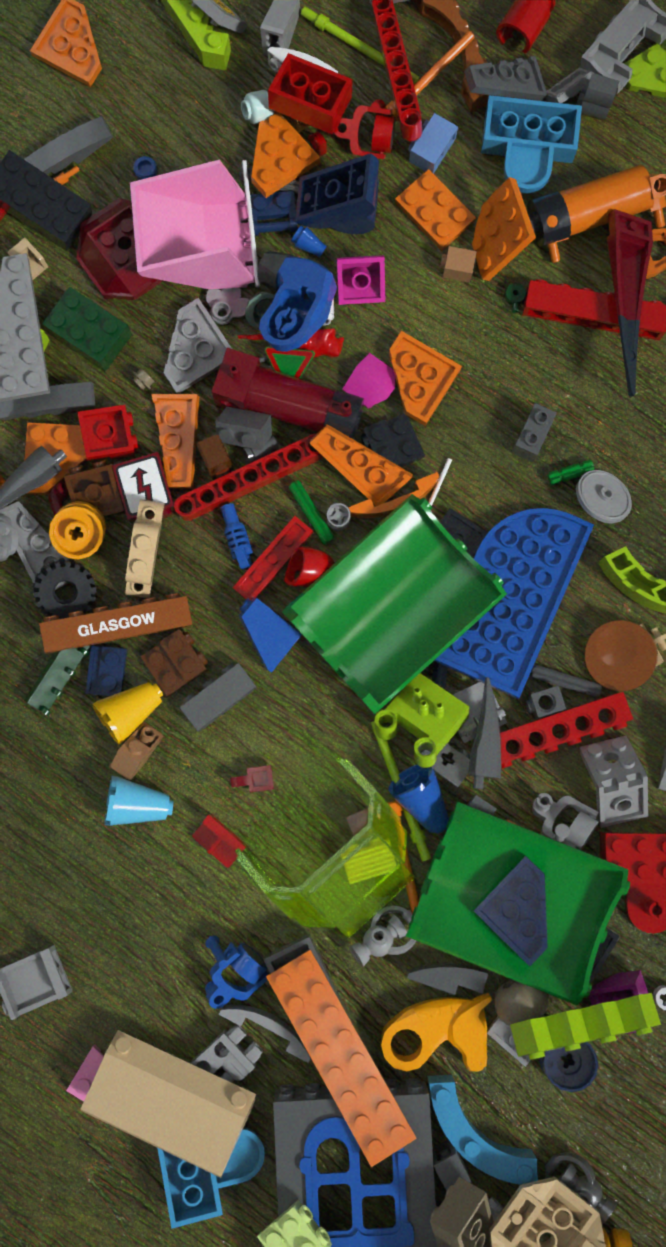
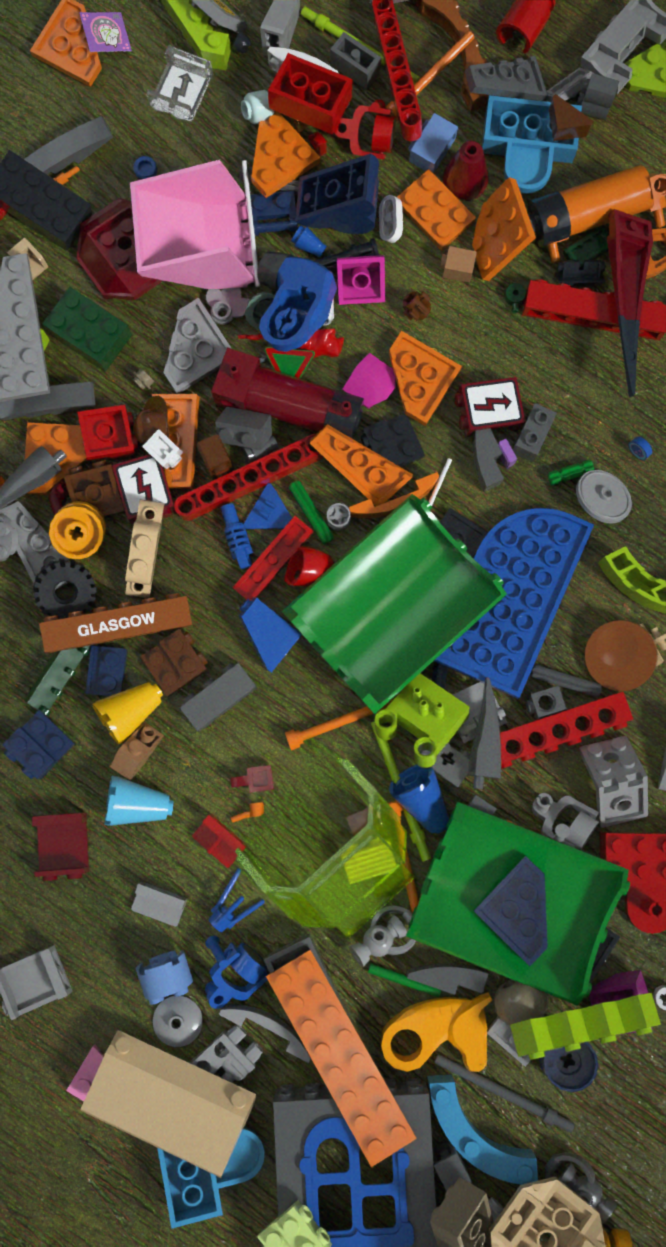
(38, 745): none -> dark blue plate
(62, 845): none -> dark red panel
(105, 31): none -> sticker
(151, 419): none -> reddish brown piece
(158, 903): none -> light grey panel
(163, 450): none -> white bracket
(164, 976): none -> medium blue brick
(177, 1008): none -> light grey dish
(181, 84): none -> clear panel
(223, 916): none -> blue plant
(241, 43): none -> black hinge
(256, 810): none -> orange hand
(268, 511): none -> blue piece
(296, 738): none -> orange piece
(355, 61): none -> dark grey brick
(366, 249): none -> black pin
(390, 219): none -> white plate
(401, 979): none -> green bar
(417, 305): none -> reddish brown gear
(467, 172): none -> dark red cone
(486, 453): none -> dark grey slope
(490, 405): none -> panel
(508, 457): none -> medium lavender tile
(547, 1114): none -> dark grey bar
(567, 120): none -> reddish brown slope
(589, 246): none -> dark green plate
(591, 274): none -> black hinge
(640, 448): none -> blue tile

